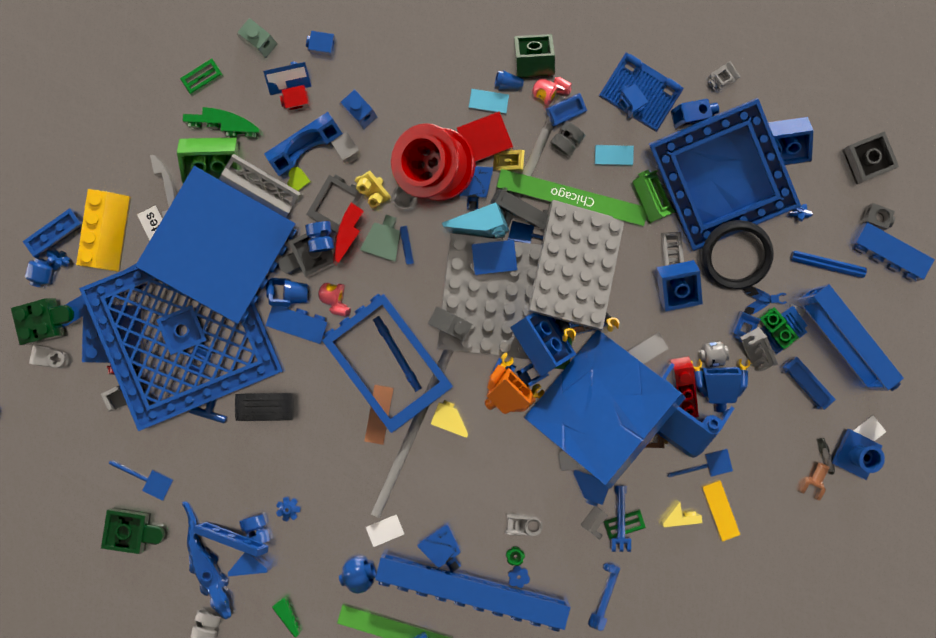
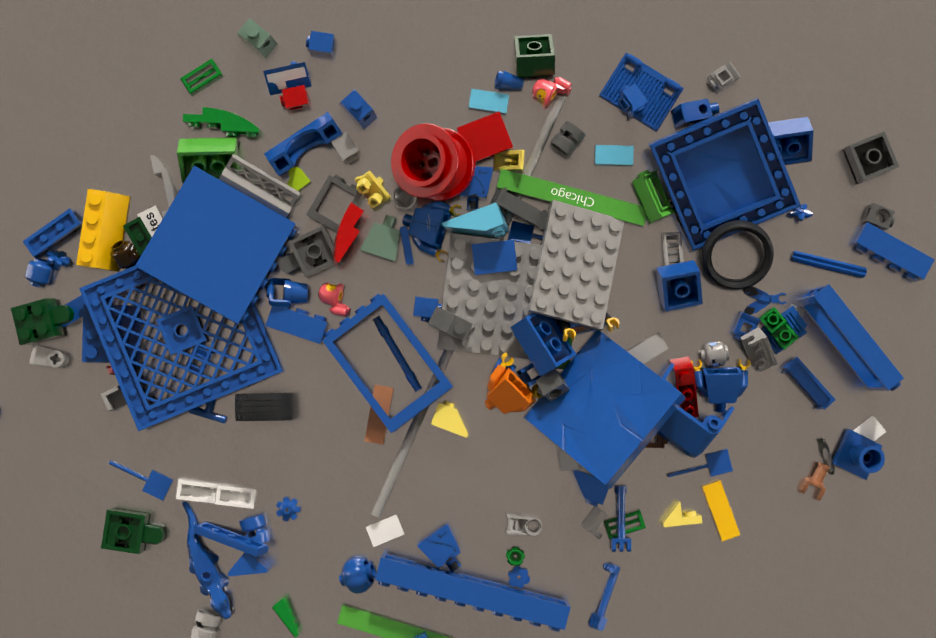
(124, 254): none -> dark brown head
(138, 234): none -> dark green plate
(215, 493): none -> white slope
(319, 236): blue wheel -> none
(425, 307): none -> blue brick
(427, 226): none -> blue torso
(552, 385): none -> dark grey brick
(566, 109): blue tile -> none

